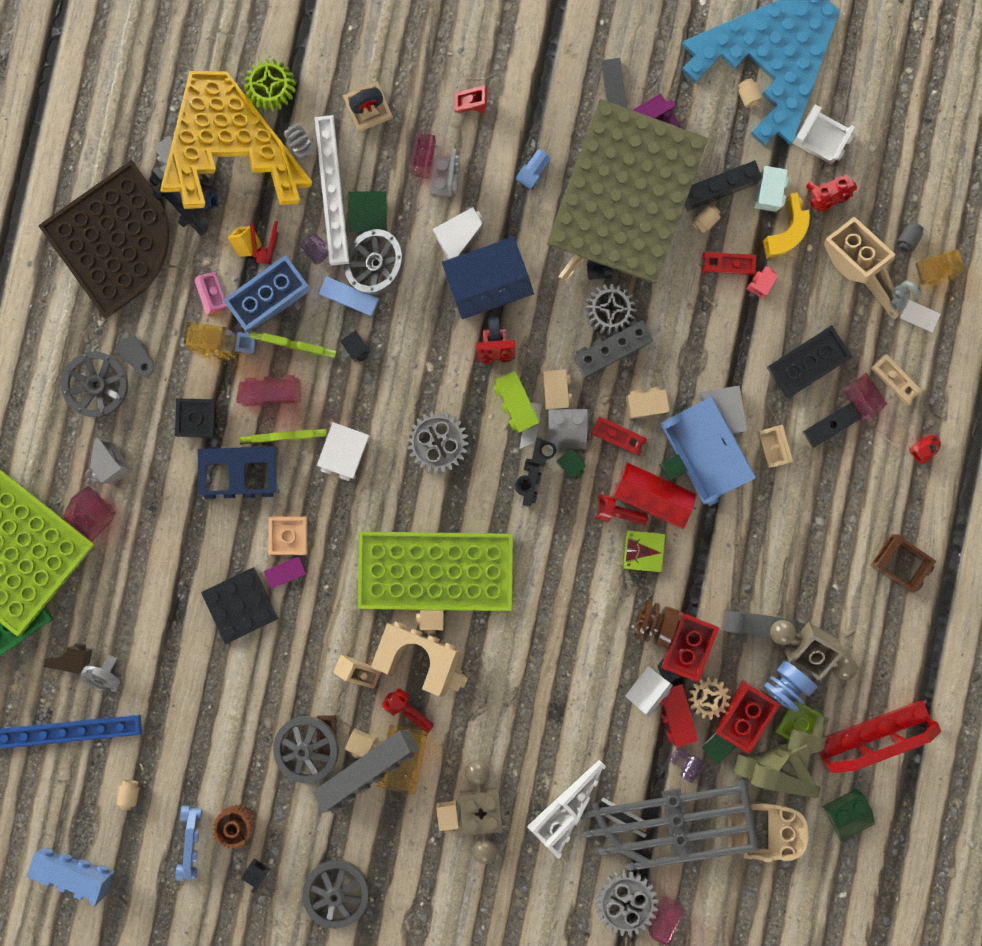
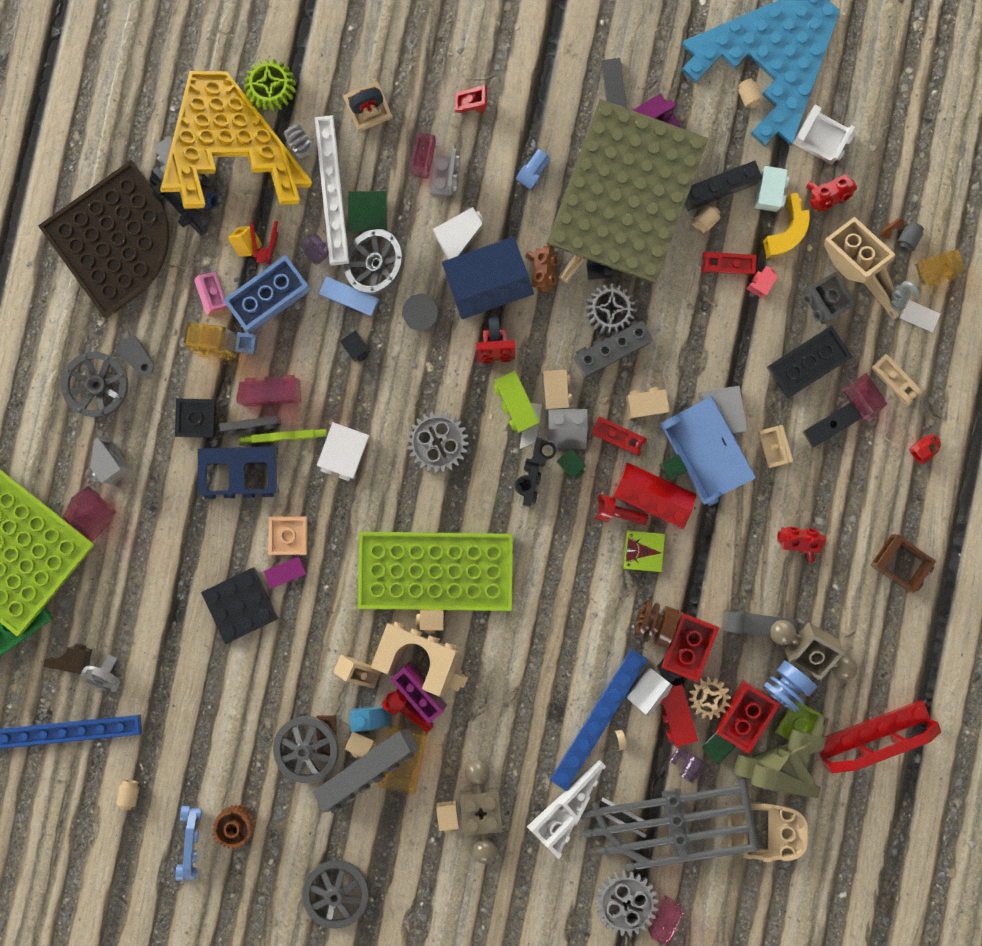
(71, 875): medium blue wedge -> none
(250, 425): none -> dark grey plate
(255, 874): black panel -> none
(287, 343): lime piece -> none
(369, 718): none -> dark azure slope
(410, 684): none -> magenta brick
(420, 312): none -> dark grey hat
(544, 268): none -> dark orange brick
(598, 719): none -> blue plate
(620, 740): none -> tan tile
(804, 541): none -> red brick
(828, 298): none -> dark grey plate
(849, 814): dark green slope -> none
(888, 231): none -> dark orange piece

